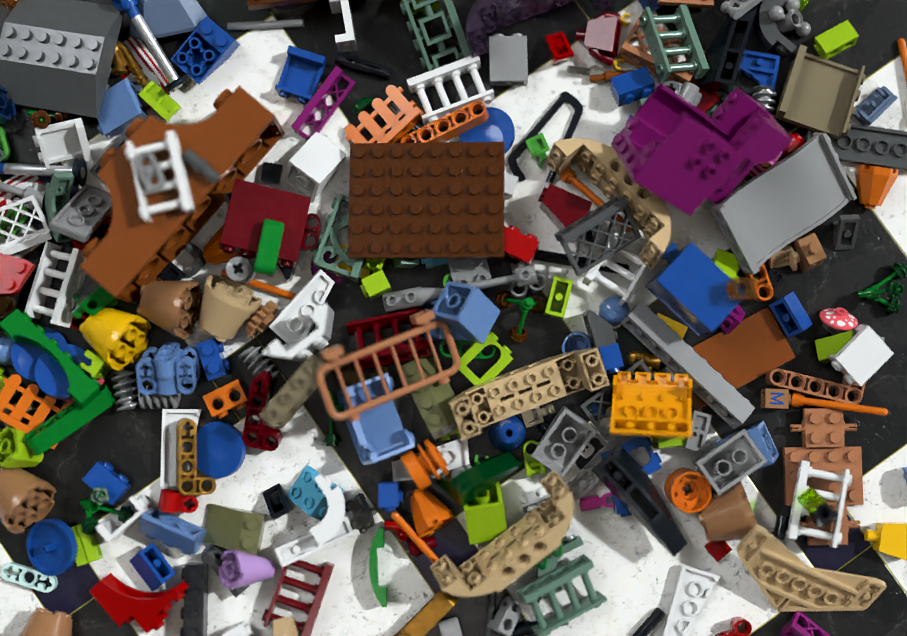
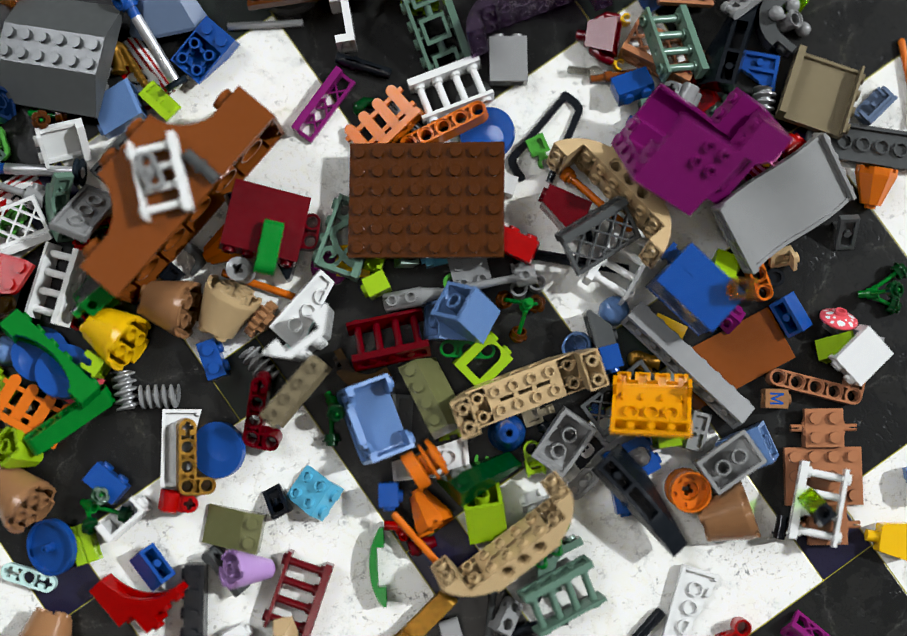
(168, 369): medium blue piece -> none
(172, 531): medium blue slope -> none
(225, 394): orange brick -> none
(271, 173): black tile -> none
(301, 75): blue panel -> none
(307, 544): white fence -> none
(314, 166): white slope -> none
(332, 521): white arch -> none
(334, 362): nougat bar -> none
(362, 513): clear smoke hips -> none
(558, 297): lime brick -> none
(559, 47): red slope -> none
(594, 502): dark pink bar -> none
(717, 549): red tile -> none
(795, 585): tan wing -> none
(800, 400): orange piece -> none
(809, 251): medium nougat torso -> none
(835, 40): lime hinge -> none

